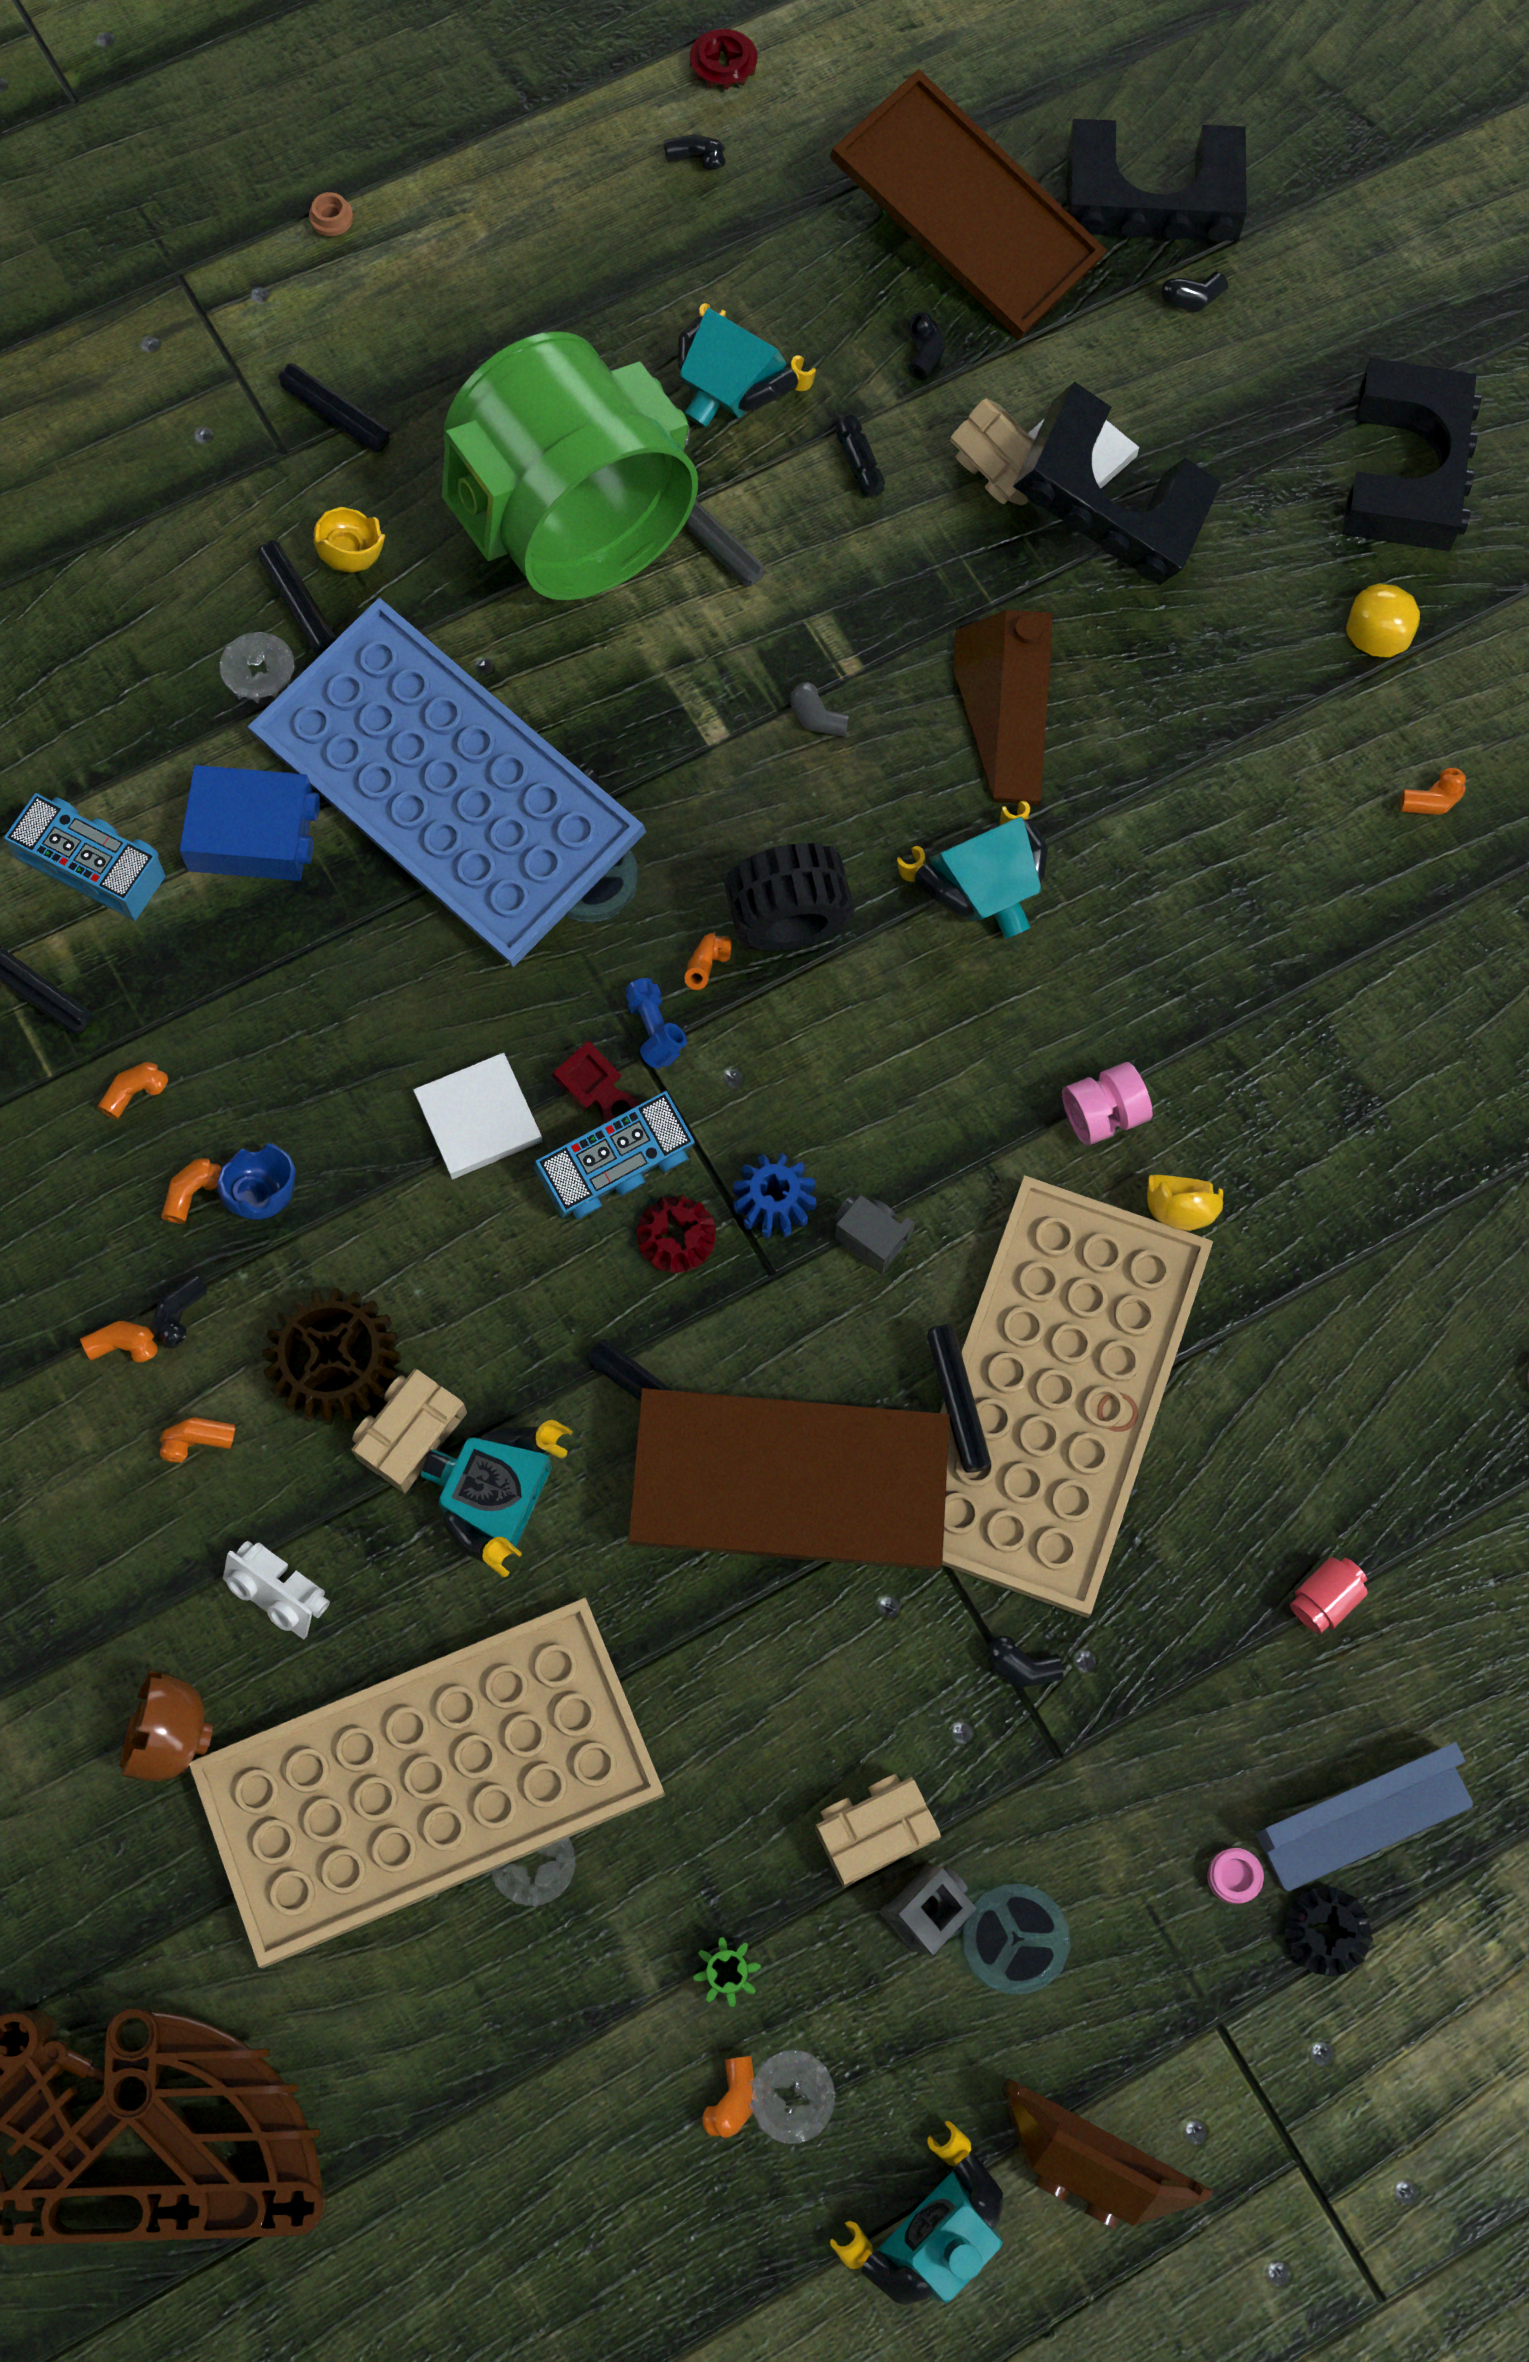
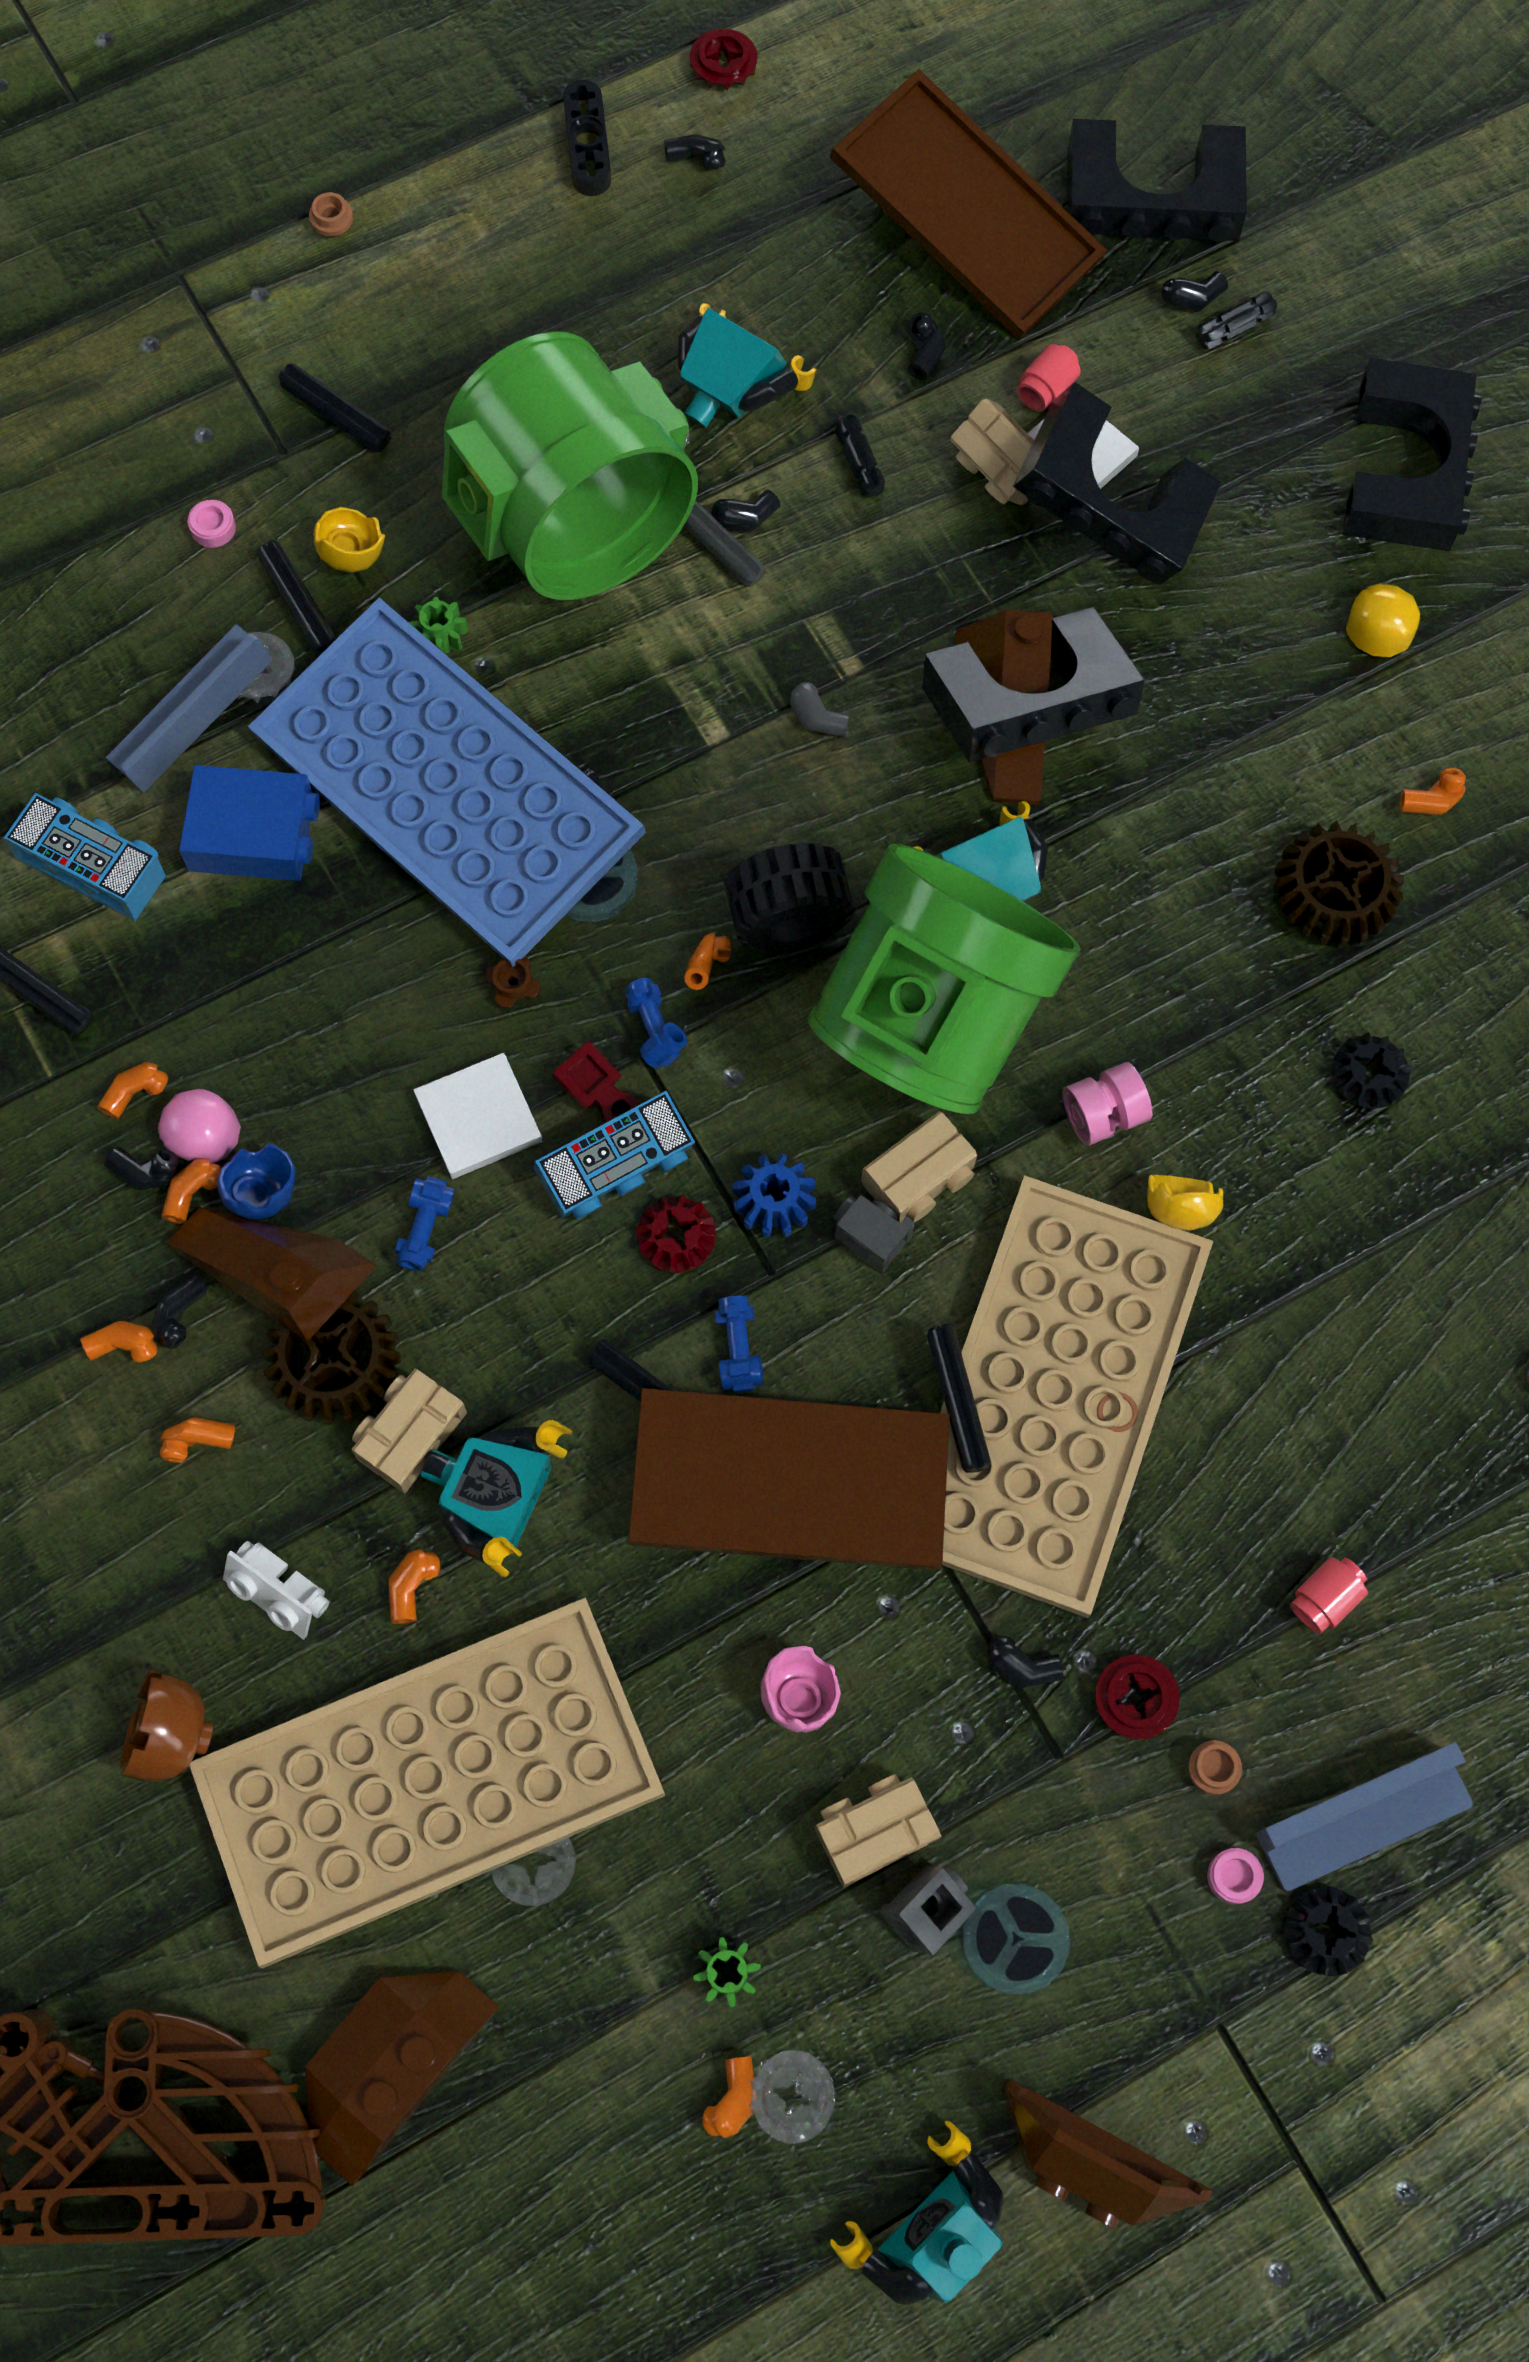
(143, 1174): none -> black arm
(190, 707): none -> sand blue panel
(199, 1126): none -> bright pink hair
(211, 523): none -> bright pink tile
(276, 1268): none -> reddish brown wedge
(388, 2062): none -> reddish brown wedge
(404, 1581): none -> orange arm
(430, 1199): none -> blue bar
(441, 624): none -> bright green gear
(507, 994): none -> reddish brown plate
(581, 152): none -> black beam
(741, 1370): none -> blue bar
(743, 515): none -> black arm
(800, 1689): none -> bright pink hair
(921, 1168): none -> tan brick
(939, 980): none -> bright green cylinder
(995, 719): none -> arch
(1048, 376): none -> coral brick
(1148, 1676): none -> dark red gear
(1215, 1767): none -> nougat plate
(1236, 320): none -> black axle
(1332, 900): none -> dark brown gear
(1350, 1075): none -> black gear

